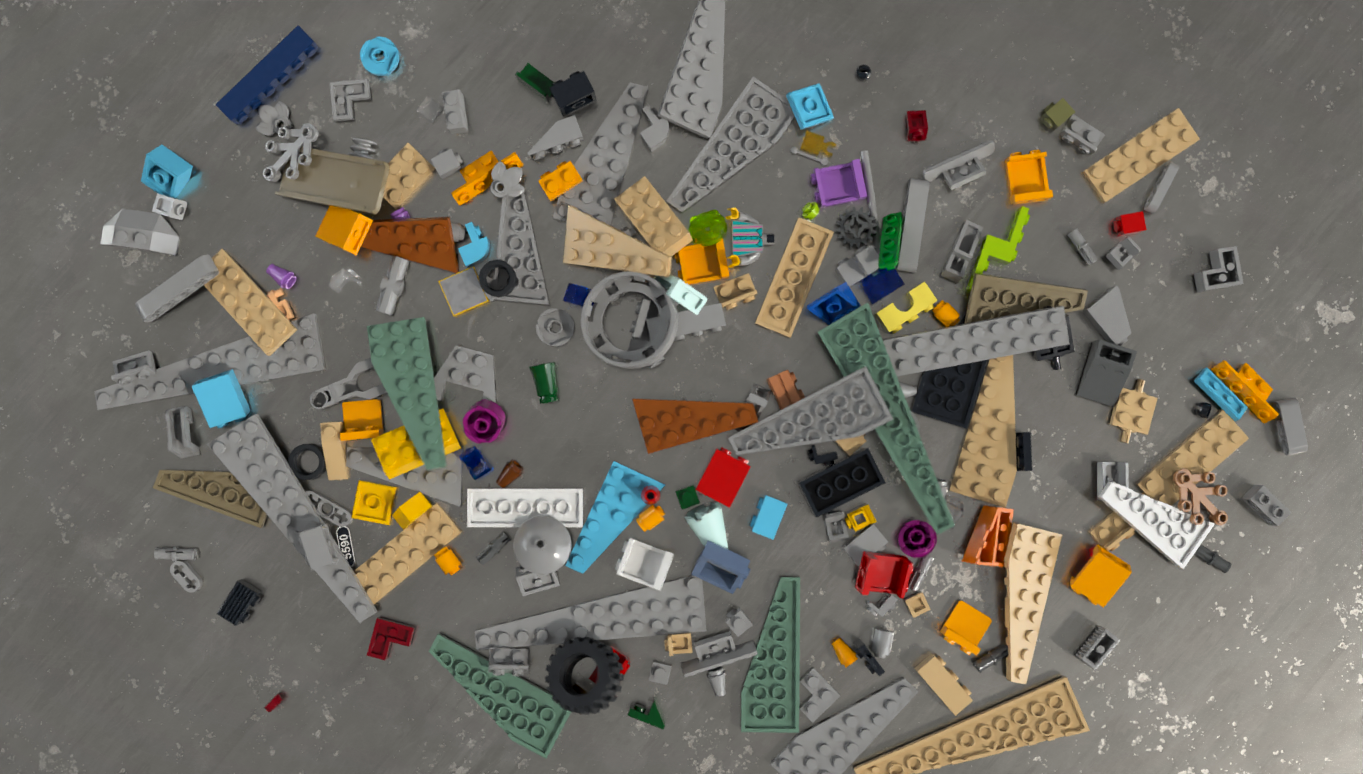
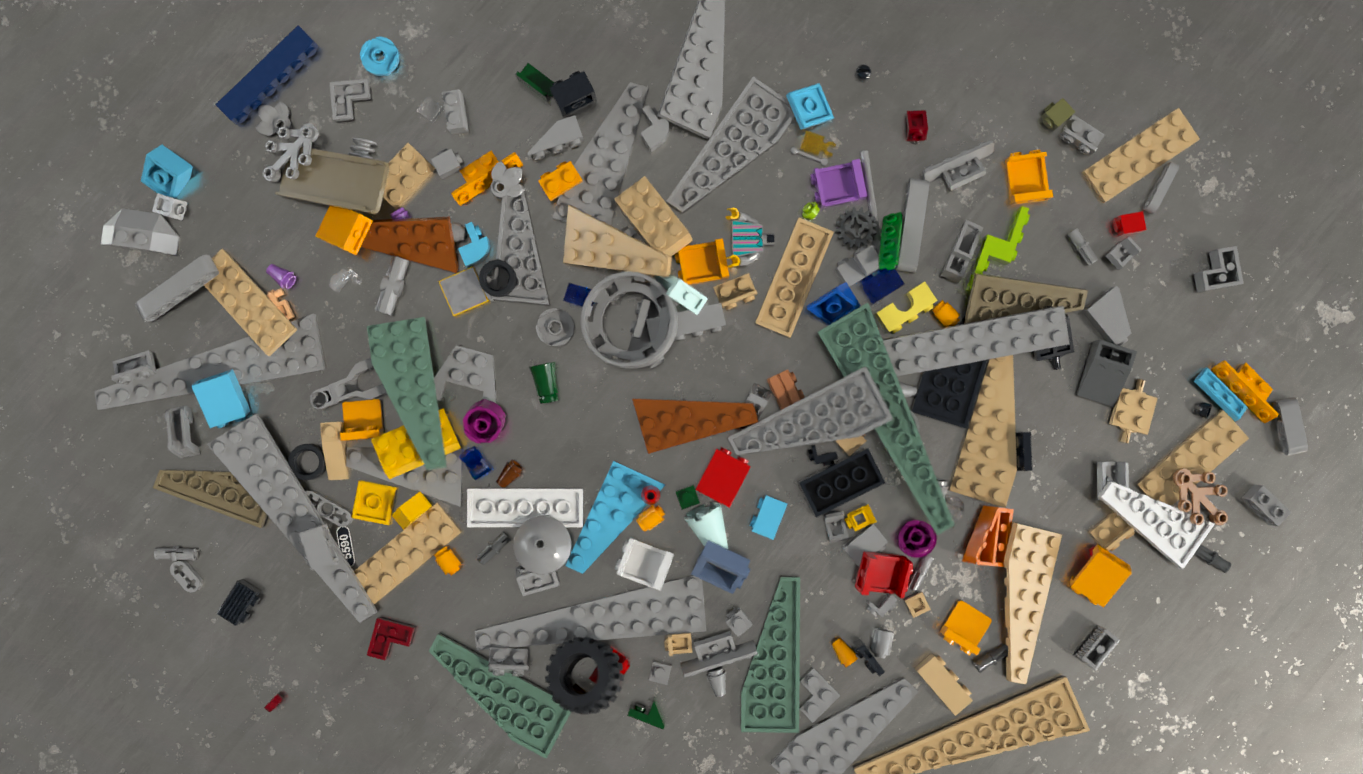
(707, 219): clear neon green plate -> none

